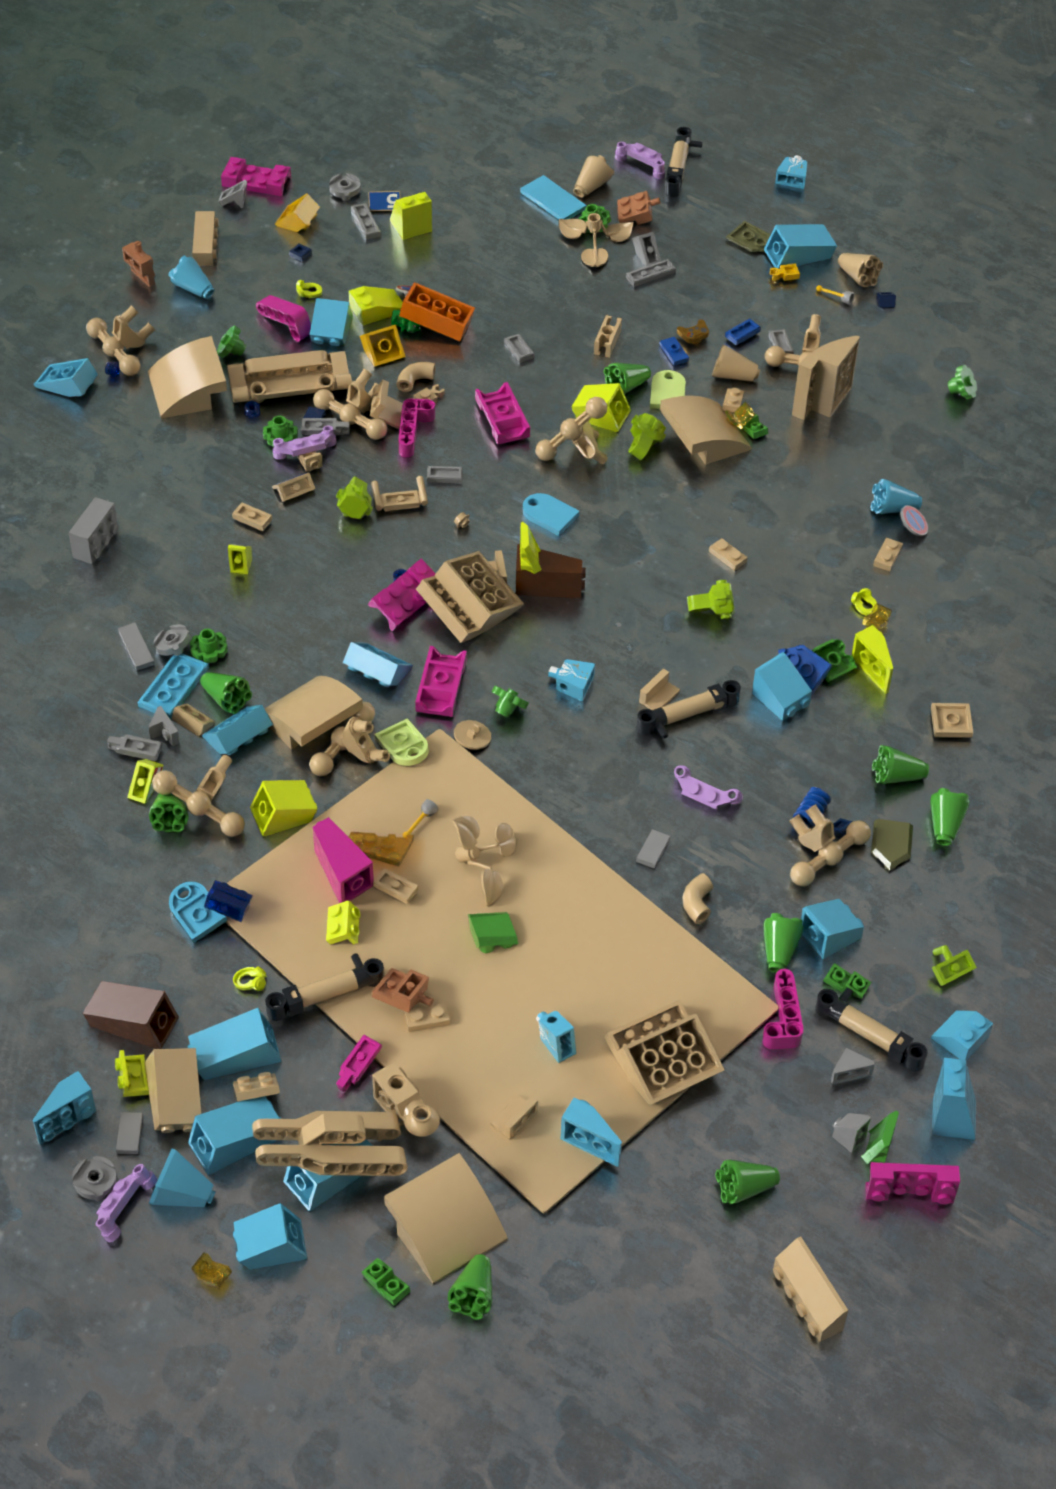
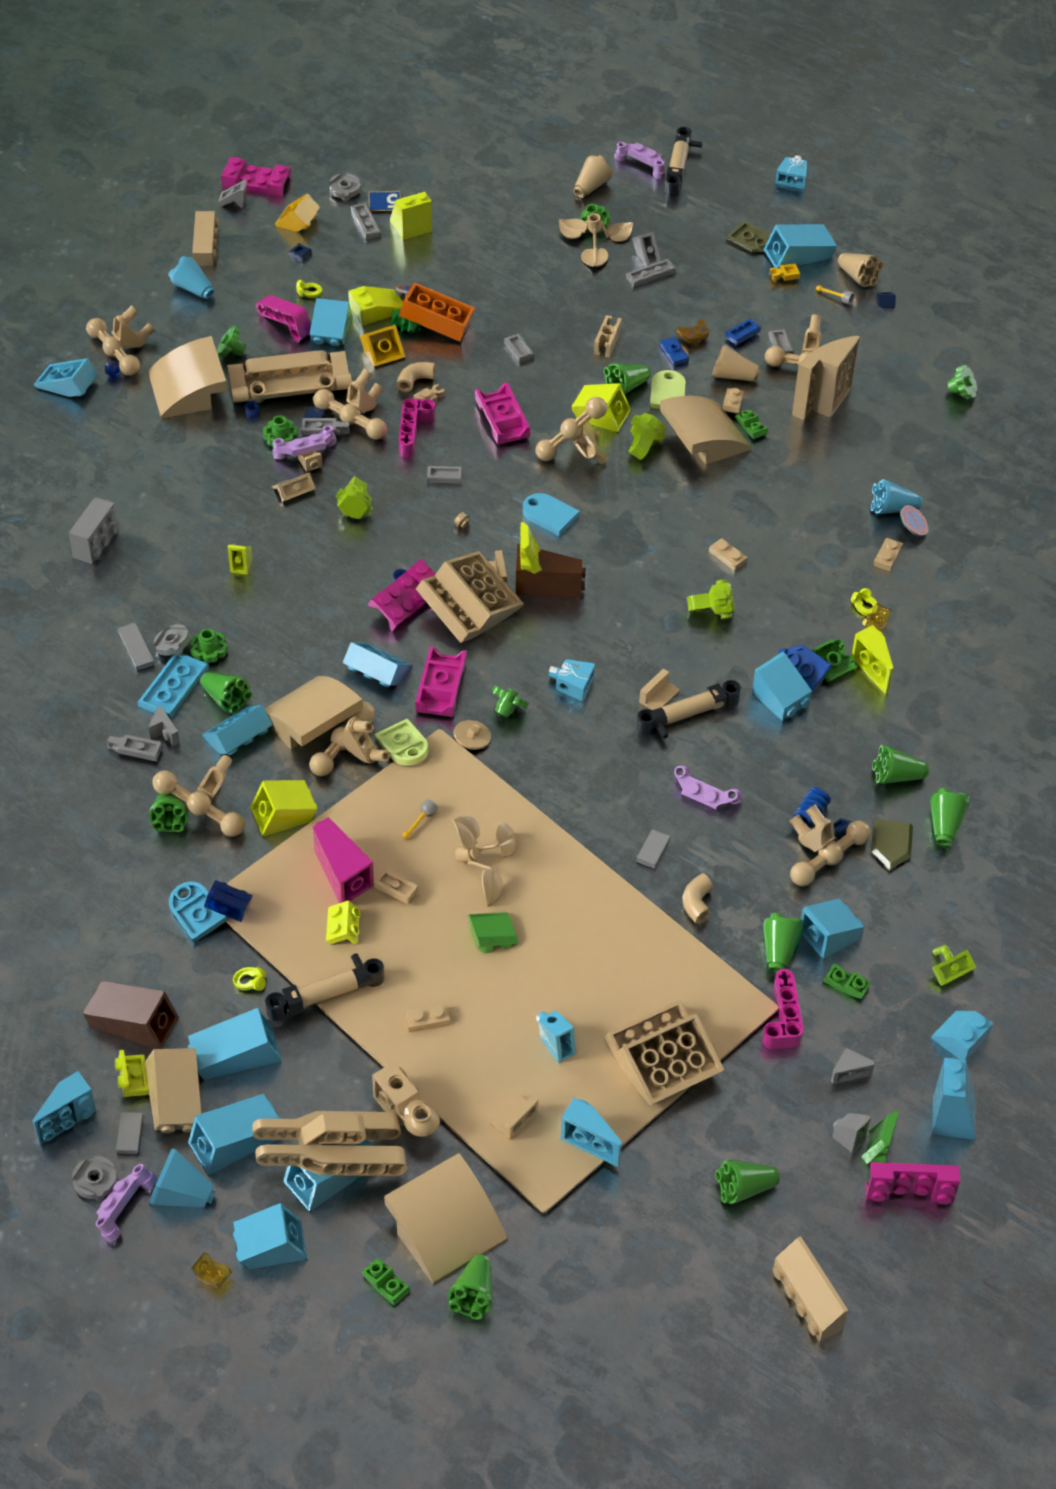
(140, 262): nougat plate -> none
(141, 784): neon yellow slope -> none
(192, 719): tan slope -> none
(252, 516): tan plate -> none
(255, 1087): tan plate -> none
(357, 1062): dark pink hinge -> none
(382, 848): clear yellow wing -> none
(385, 406): tan bracket -> none
(400, 500): tan plate -> none
(403, 989): nougat plate -> none
(553, 198): medium azure tile -> none
(637, 208): nougat plate -> none
(740, 416): clear yellow bracket -> none
(898, 1046): piece -> none
(951, 720): tan plate -> none

